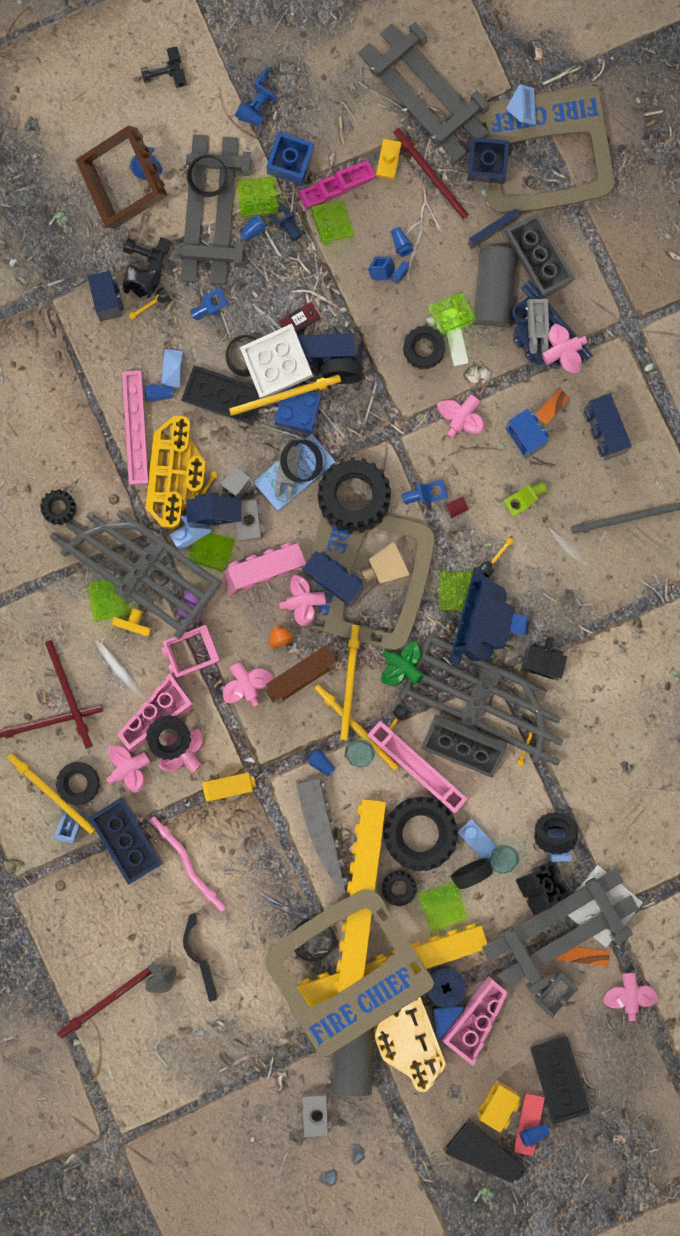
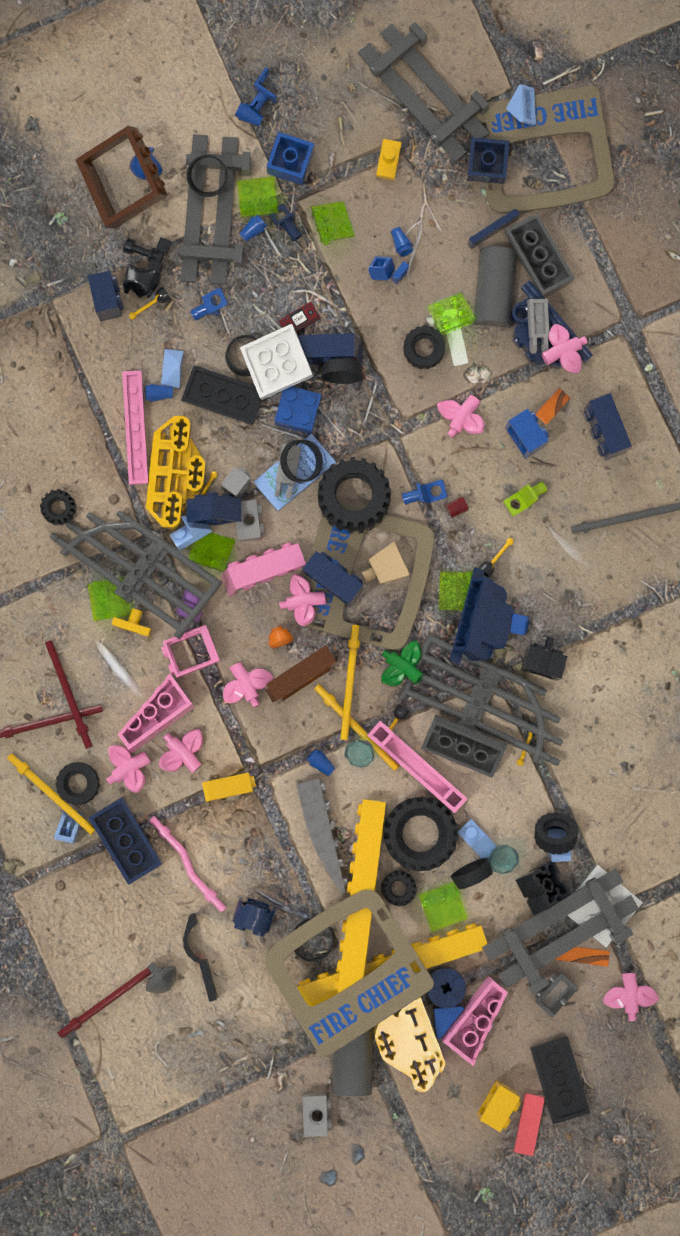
(159, 725): black tyre -> none
(173, 68): black bar -> none
(253, 916): none -> dark blue brick
(320, 384): yellow bar -> none
(337, 185): dark pink slope -> none
(408, 145): dark red bar -> none
(483, 1152): black slope -> none
(534, 1134): blue cone -> none

